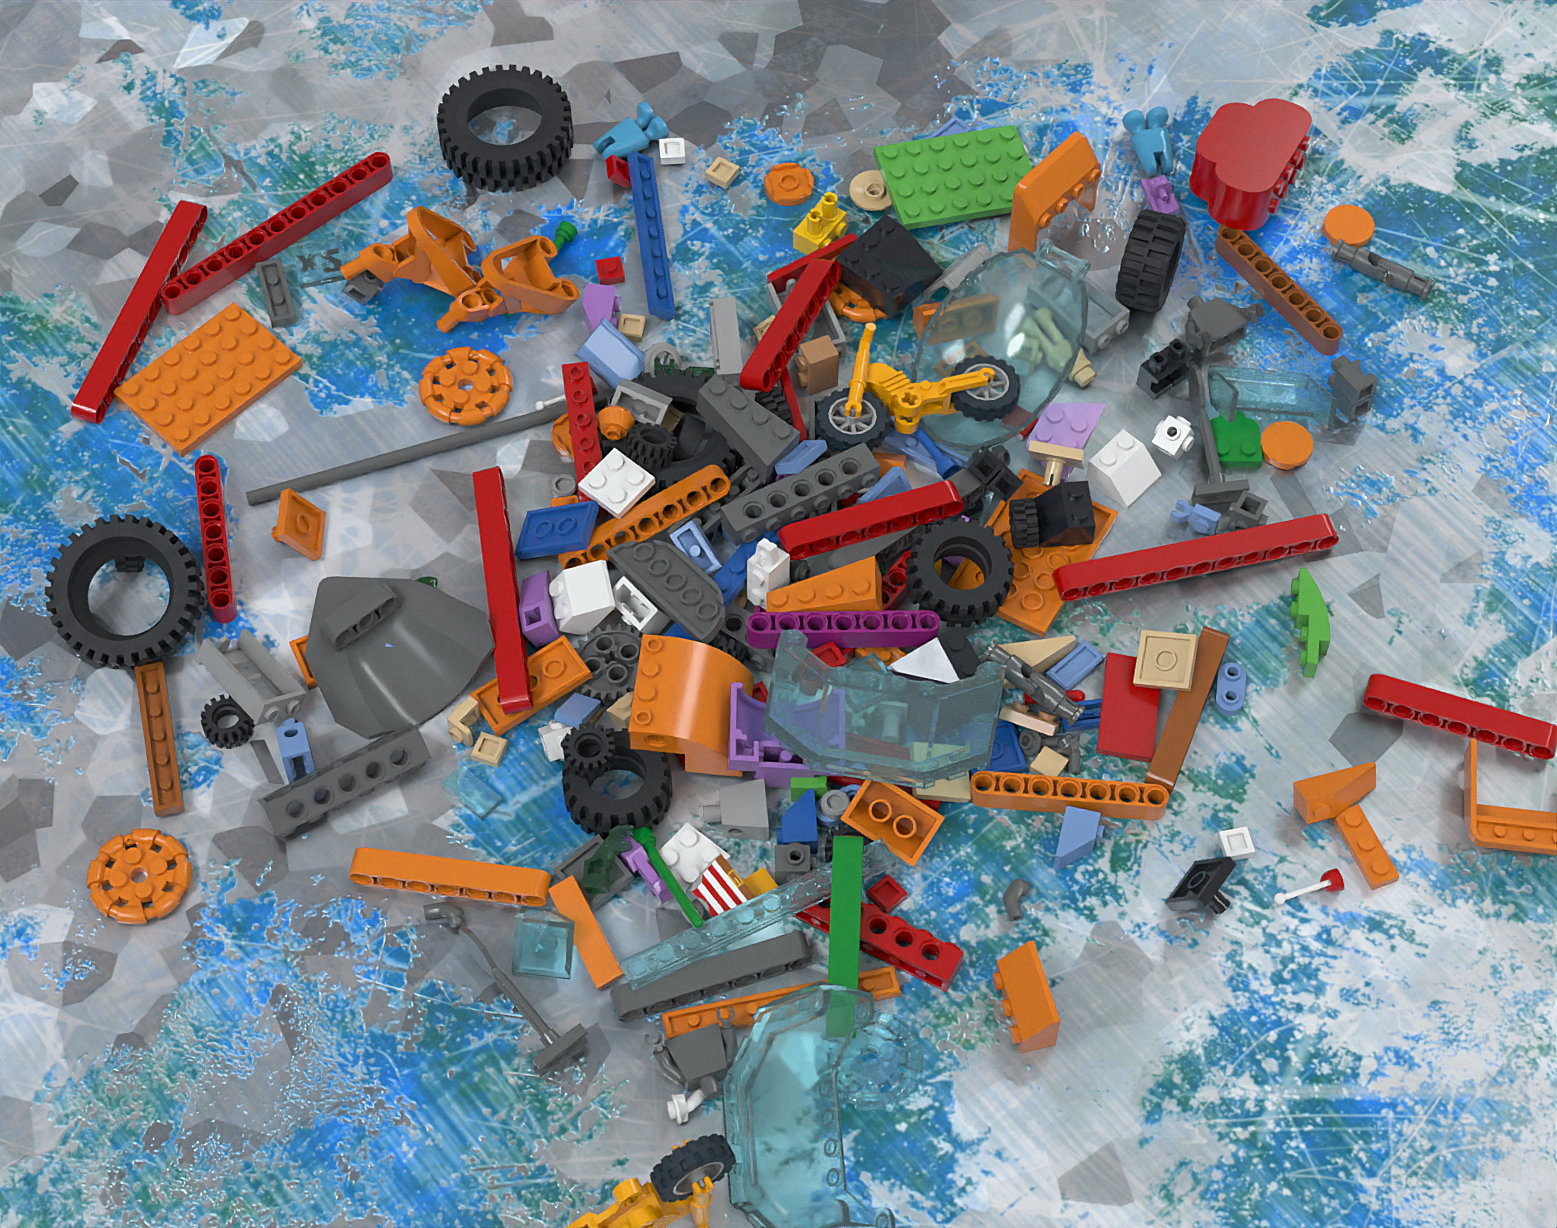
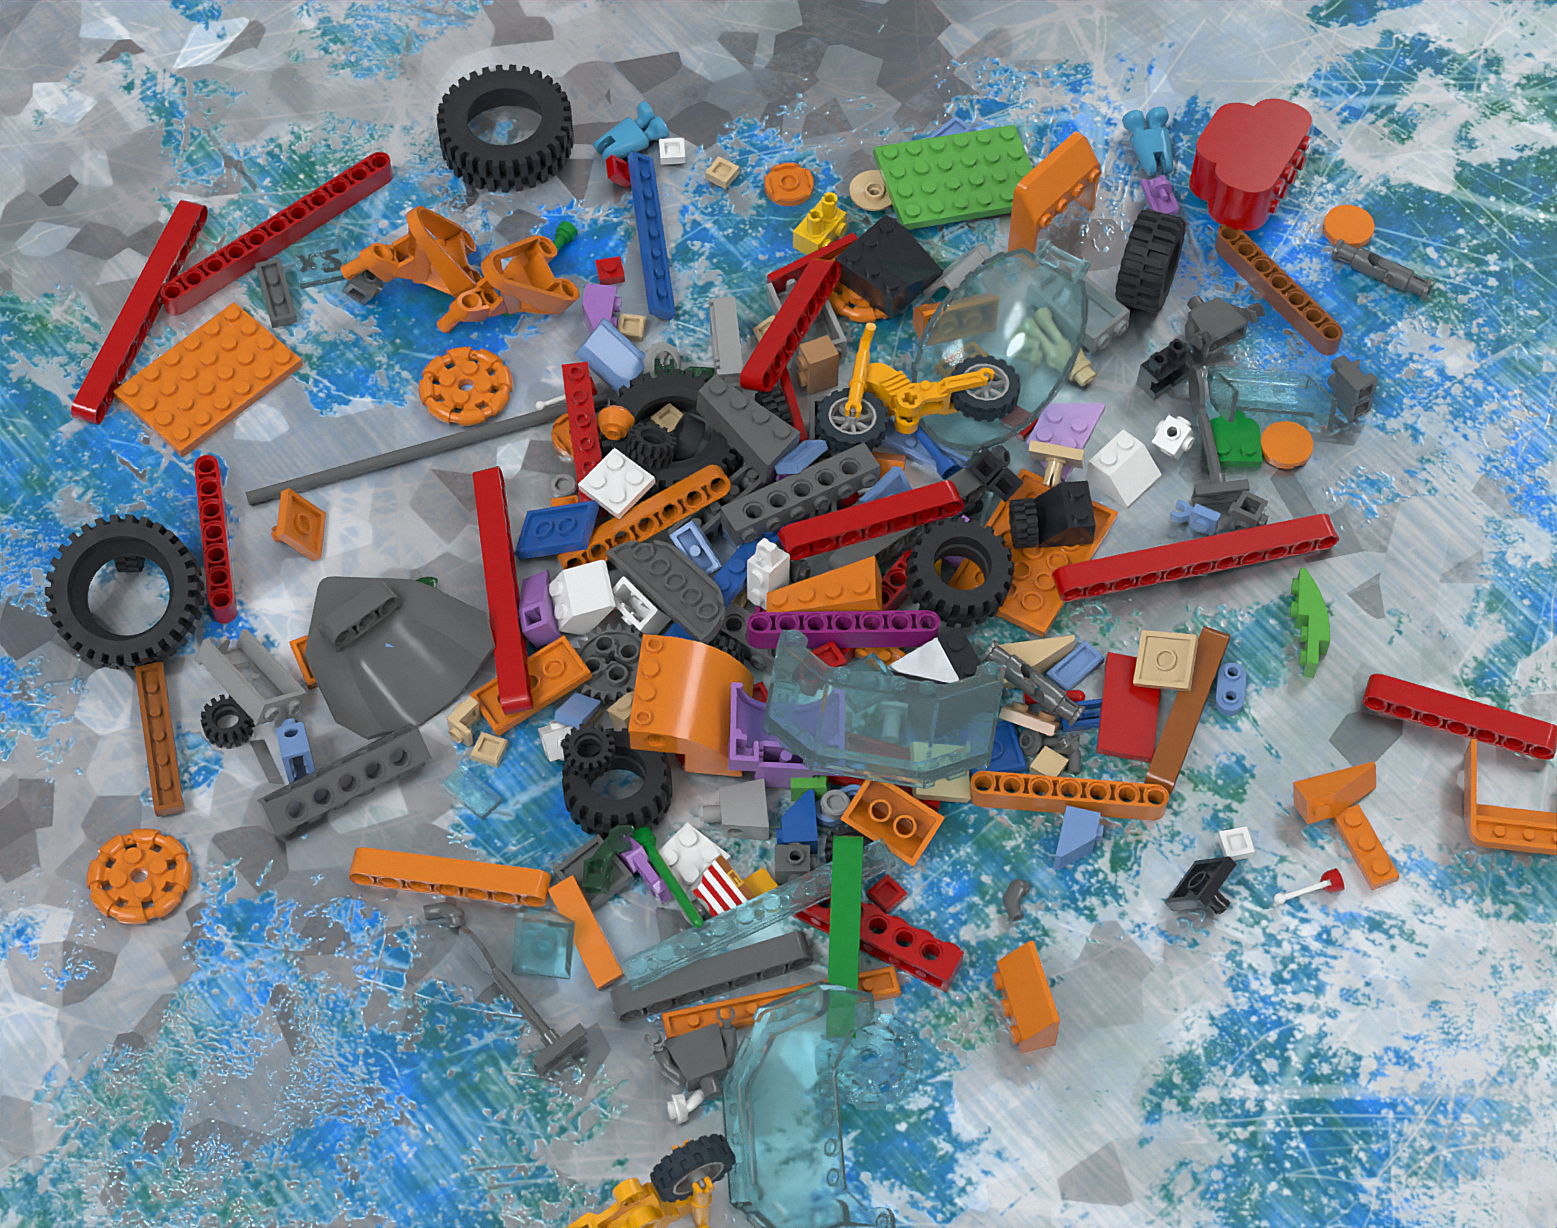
(642, 402): light grey brick -> none

